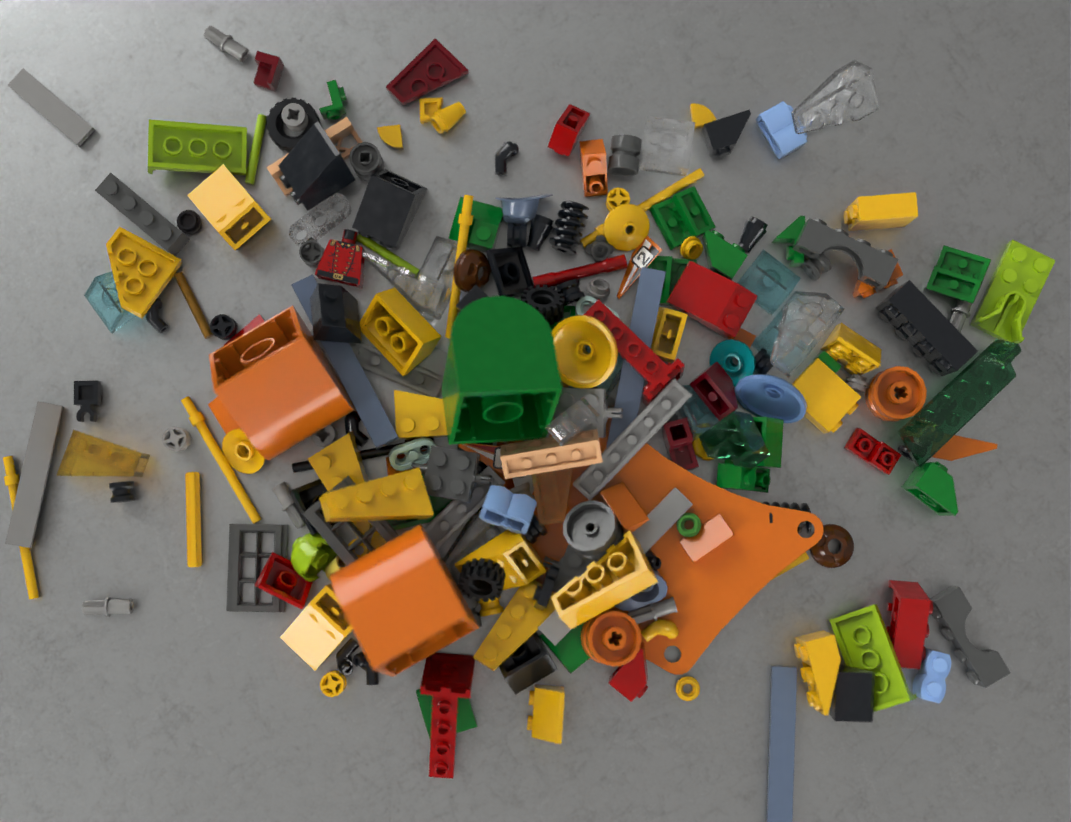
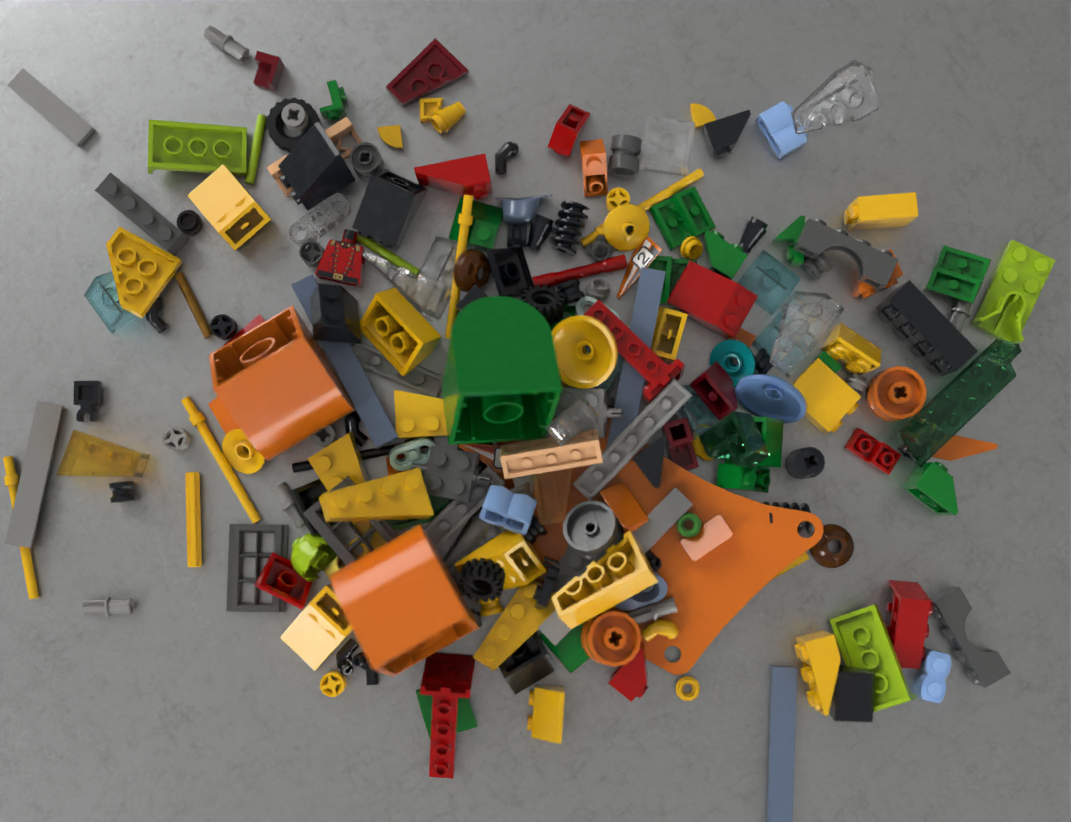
(458, 176): none -> red slope
(651, 461): none -> black slope
(797, 468): none -> black piece

